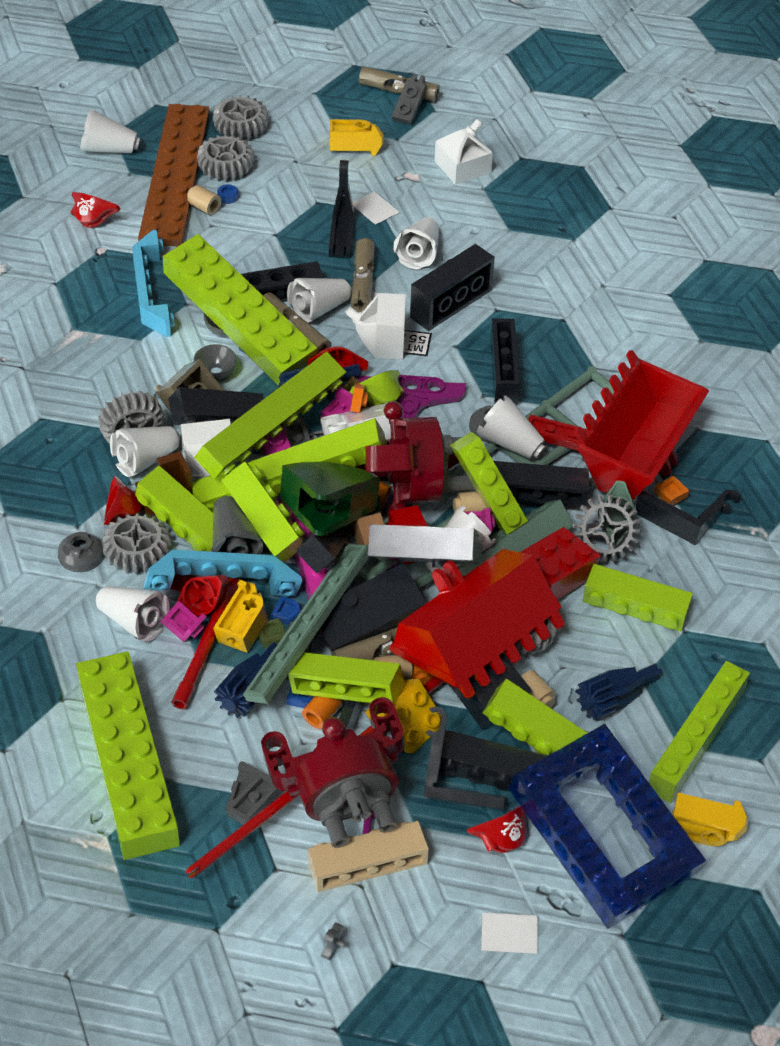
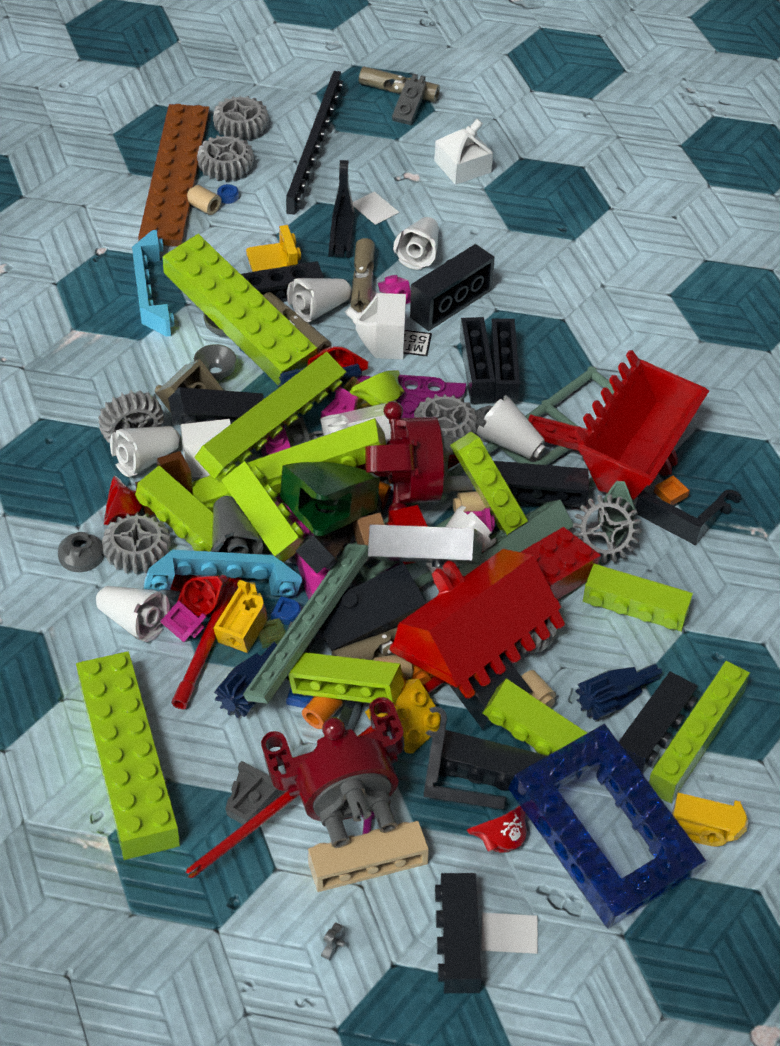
(92, 210): red hat -> none
(107, 135): white cone -> none
(276, 254): none -> yellow bracket
(314, 143): none -> black plate
(355, 136): yellow piece -> none
(359, 398): orange plate -> none
(395, 285): none -> dark pink bracket
(449, 414): none -> light grey gear
(459, 933): none -> black brick
(477, 360): none -> black brick
(658, 720): none -> black brick

